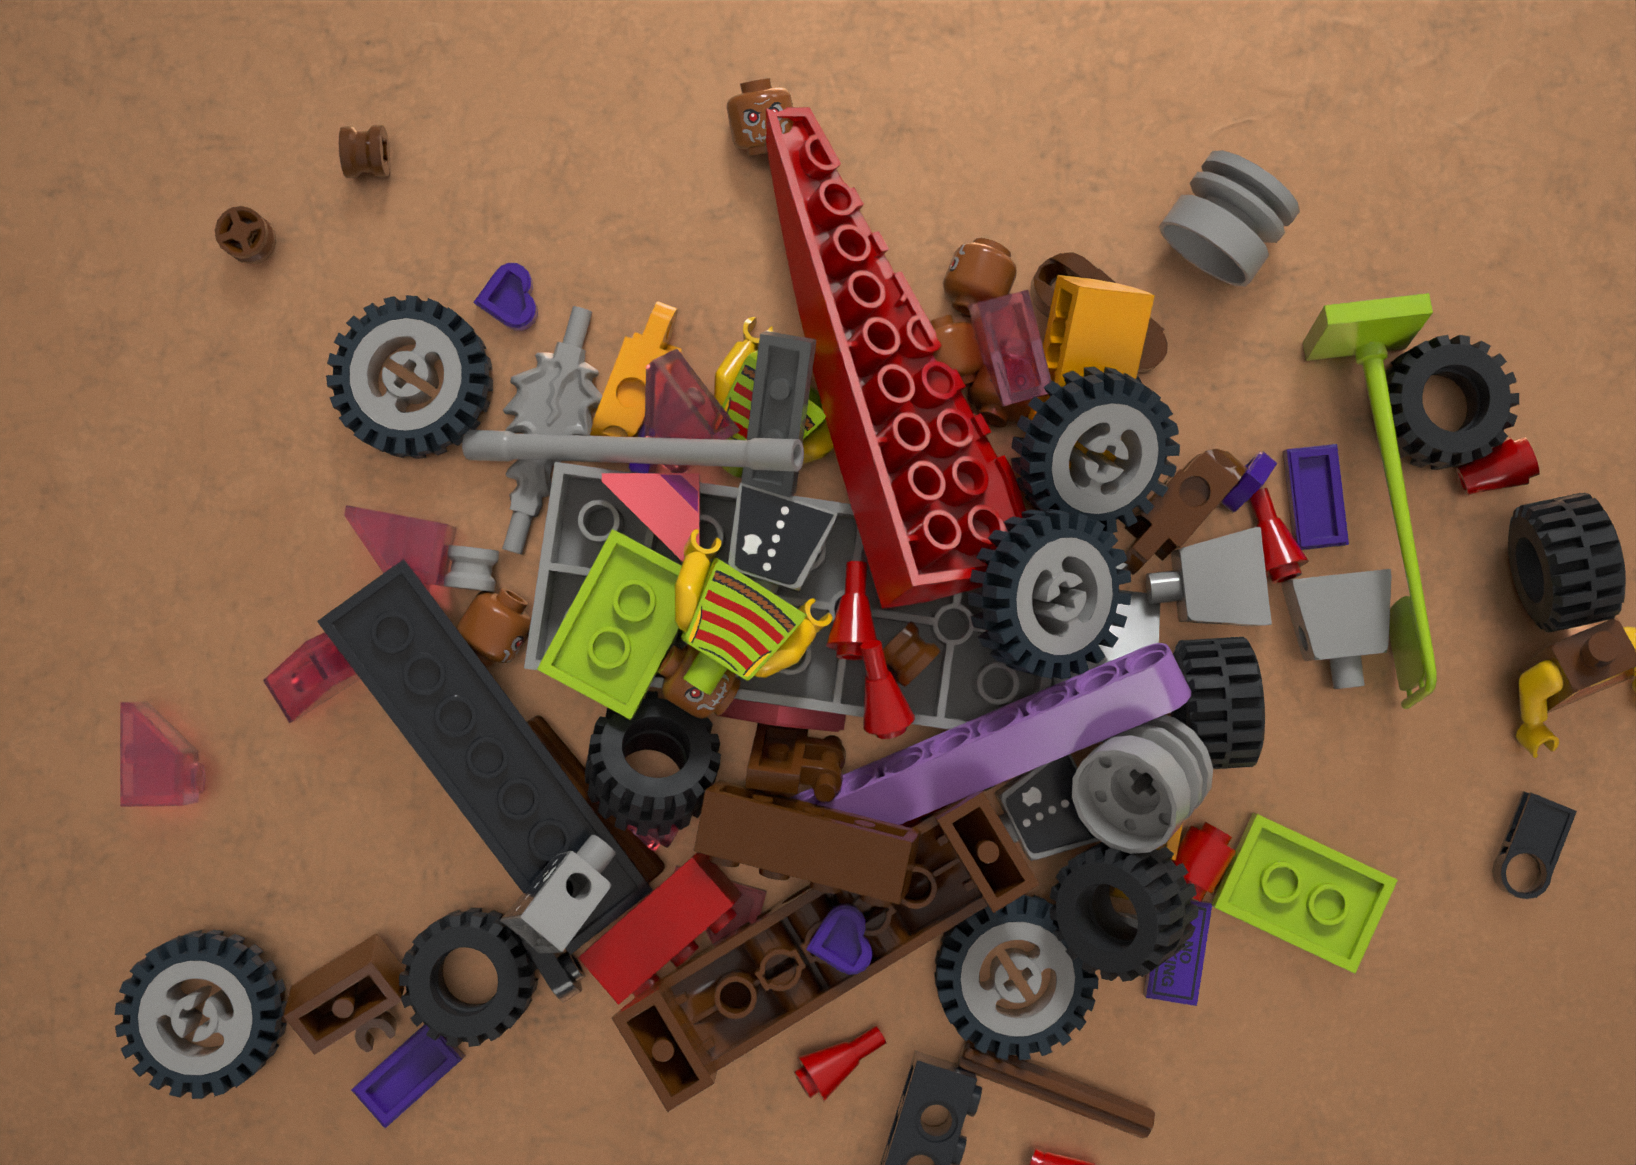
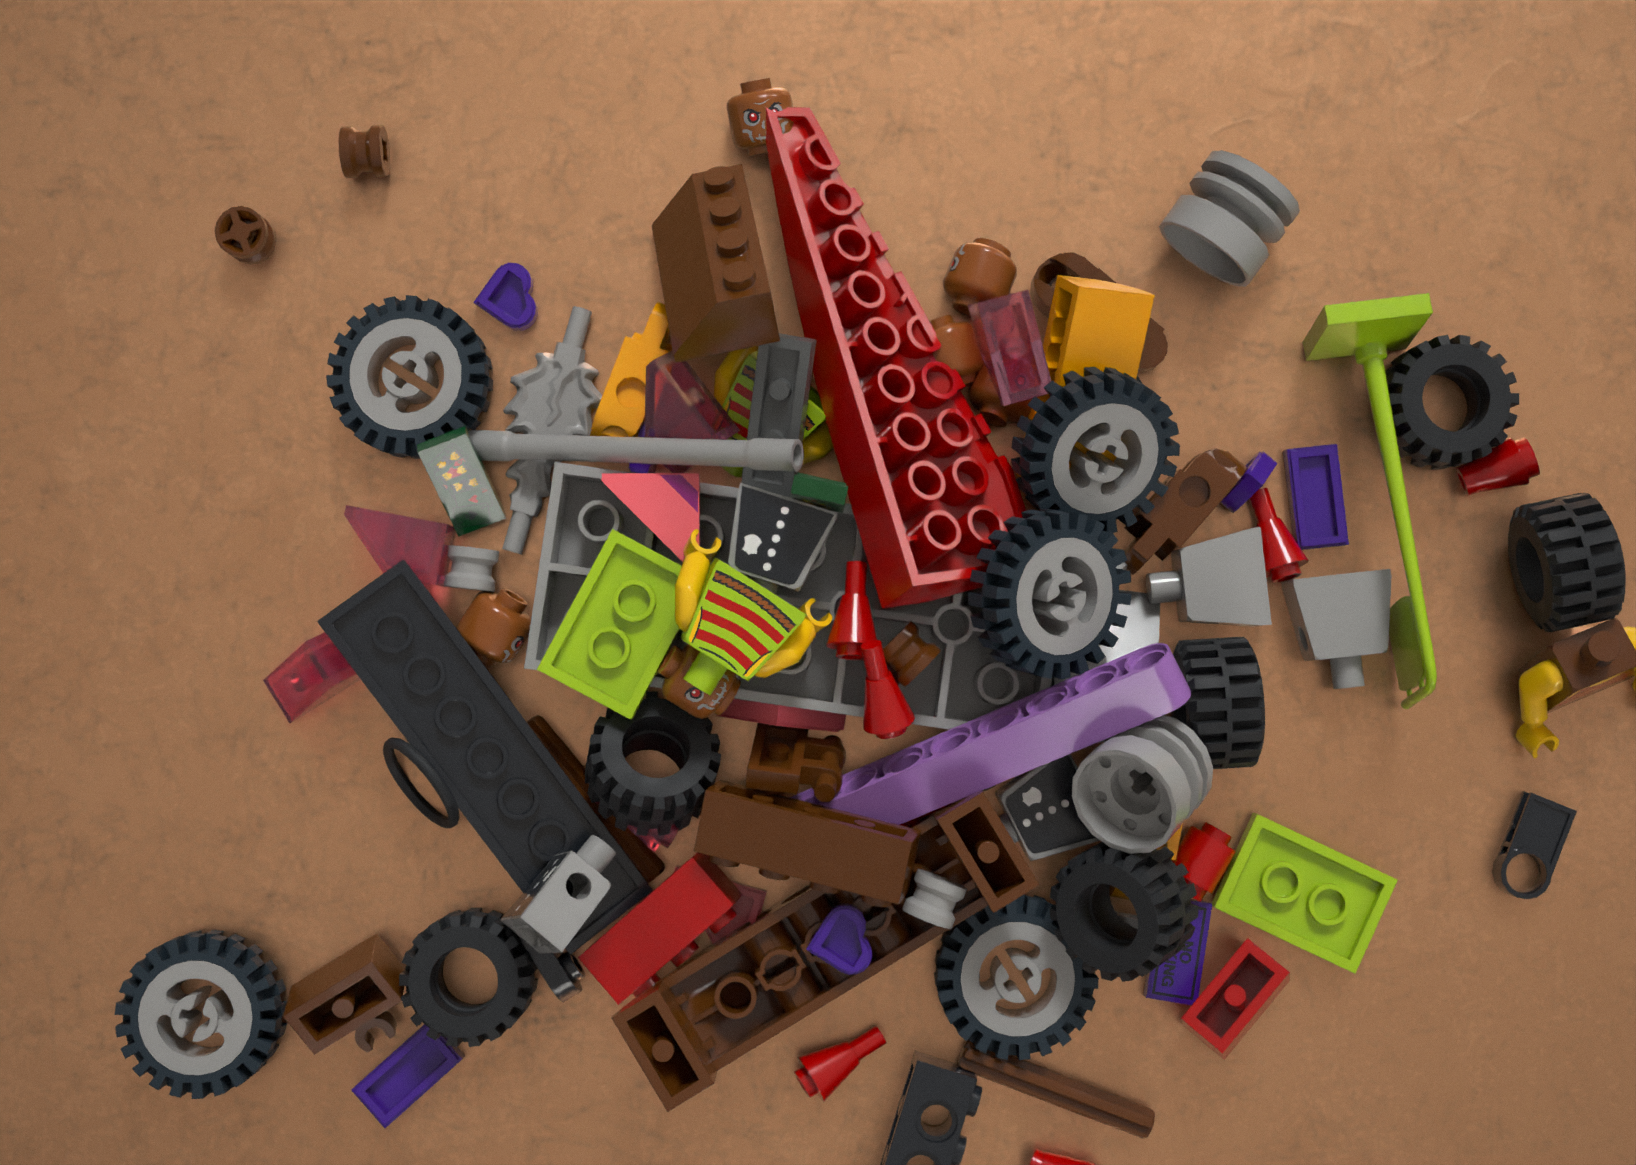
(156, 760): clear pink slope -> none
(432, 776): none -> black tyre
(461, 481): none -> tile
(713, 267): none -> reddish brown slope
(819, 492): none -> dark green tile
(934, 899): none -> light grey wheel
(1235, 998): none -> red brick

